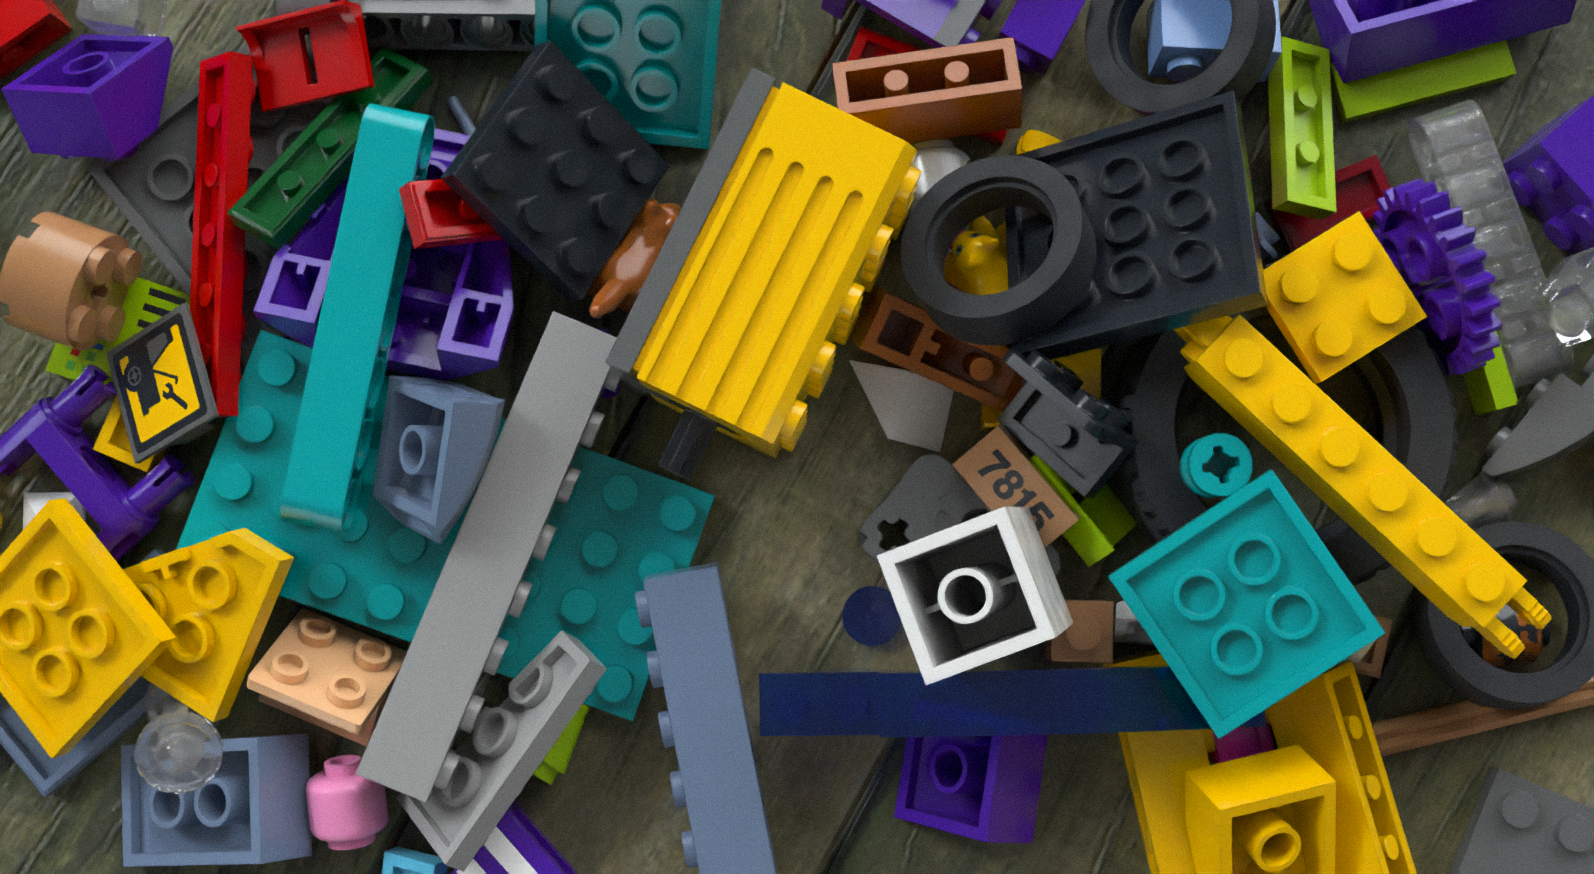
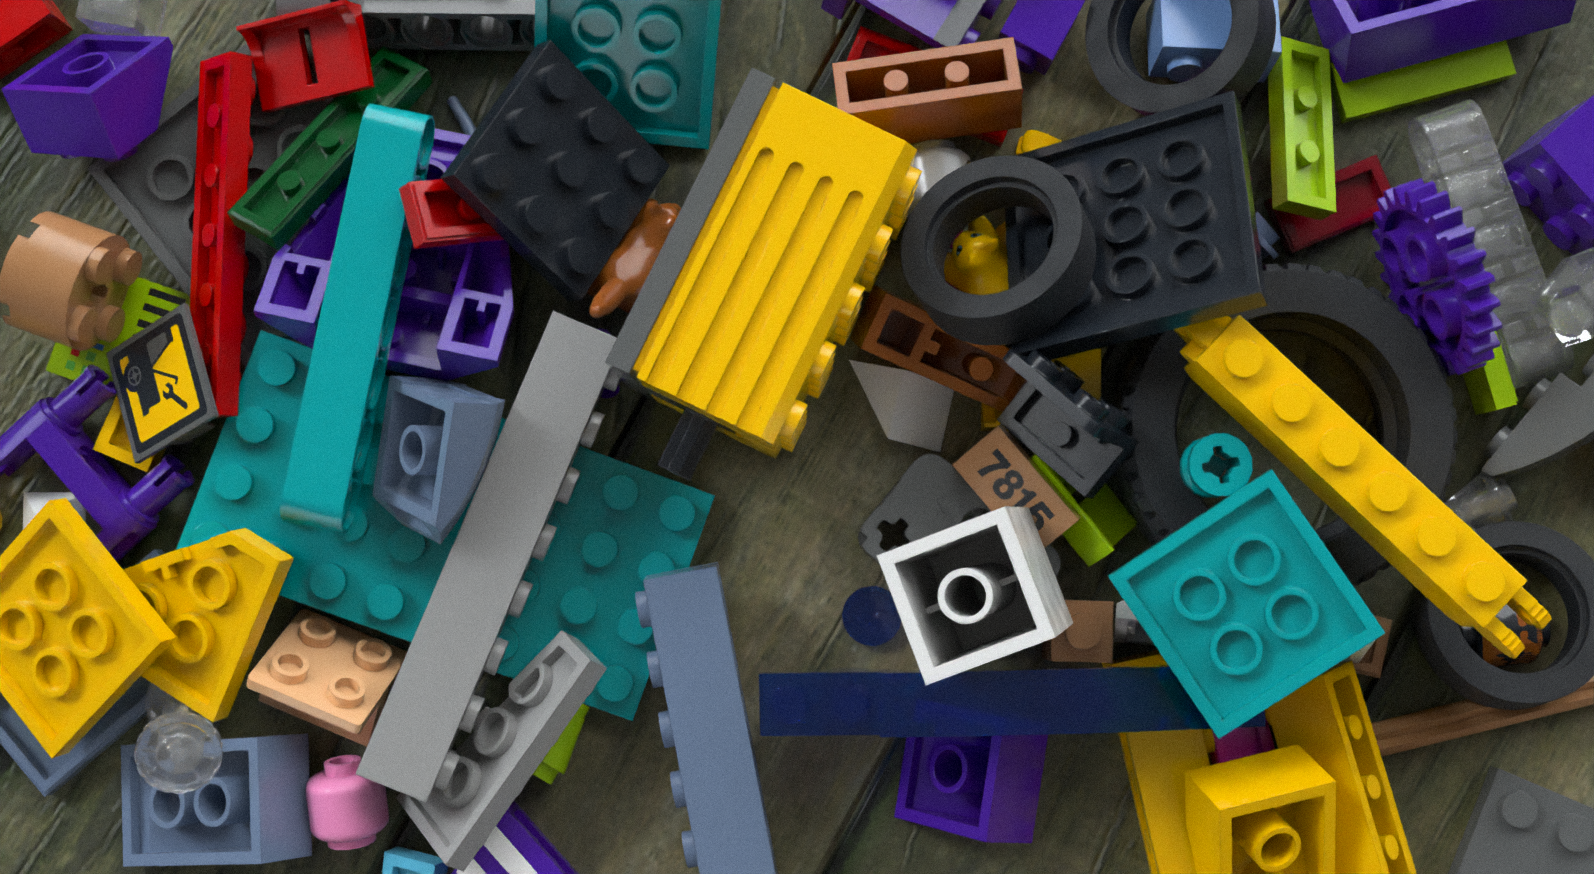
(1339, 298): yellow plate -> none

